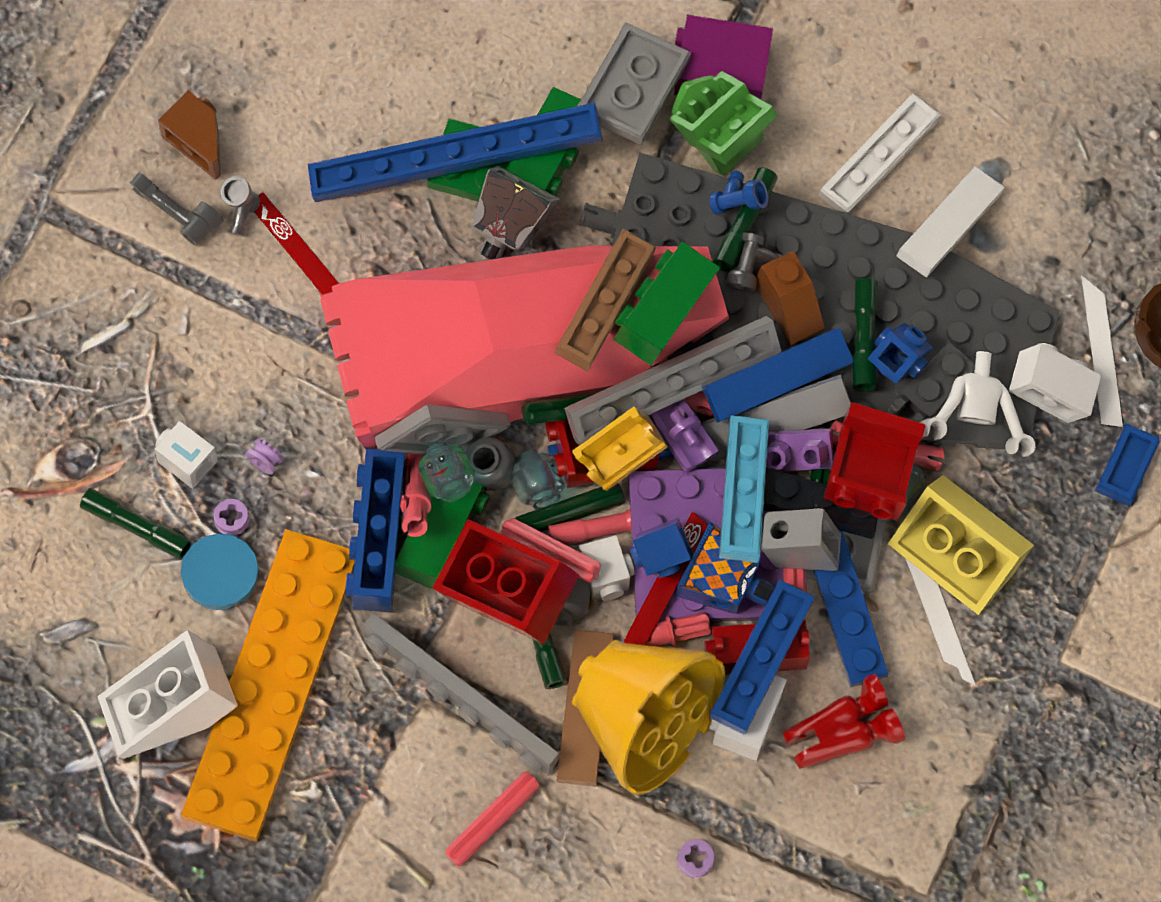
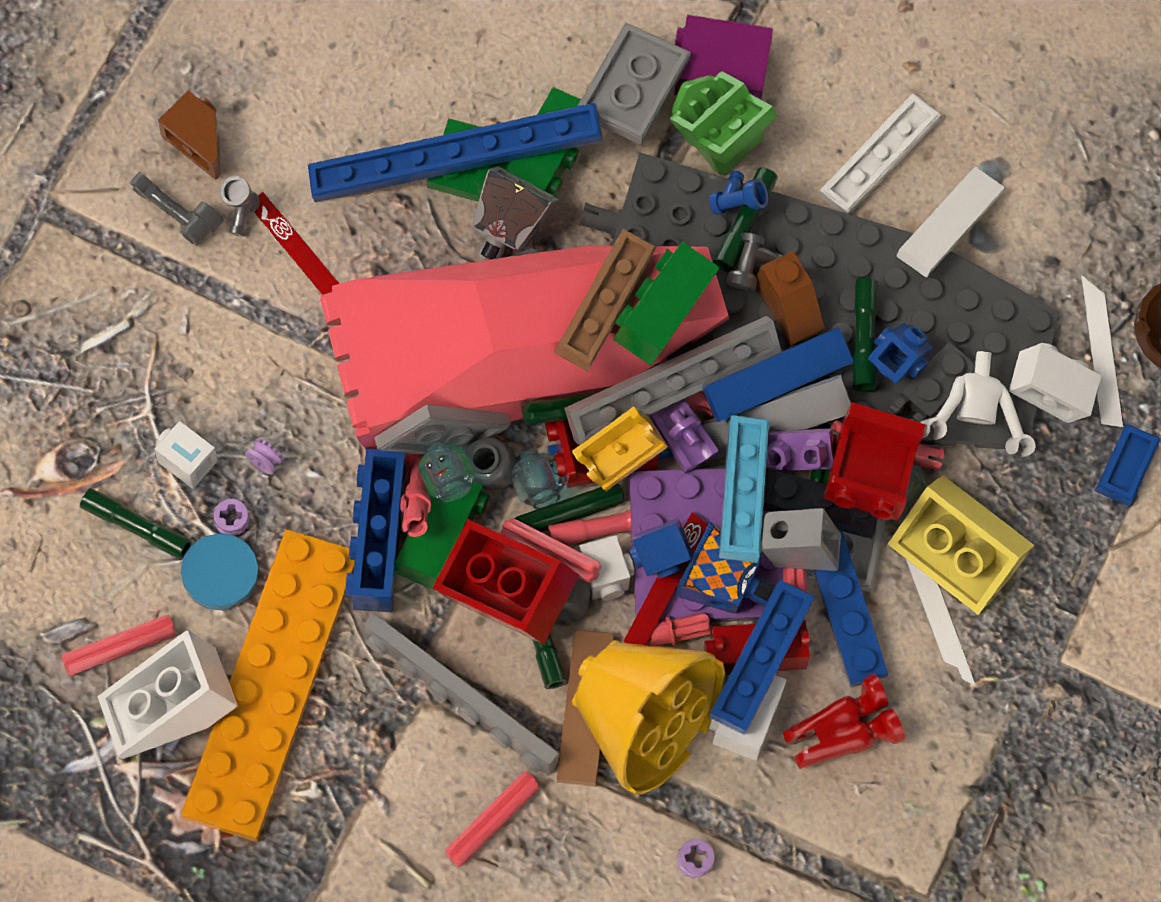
(118, 645): none -> coral axle

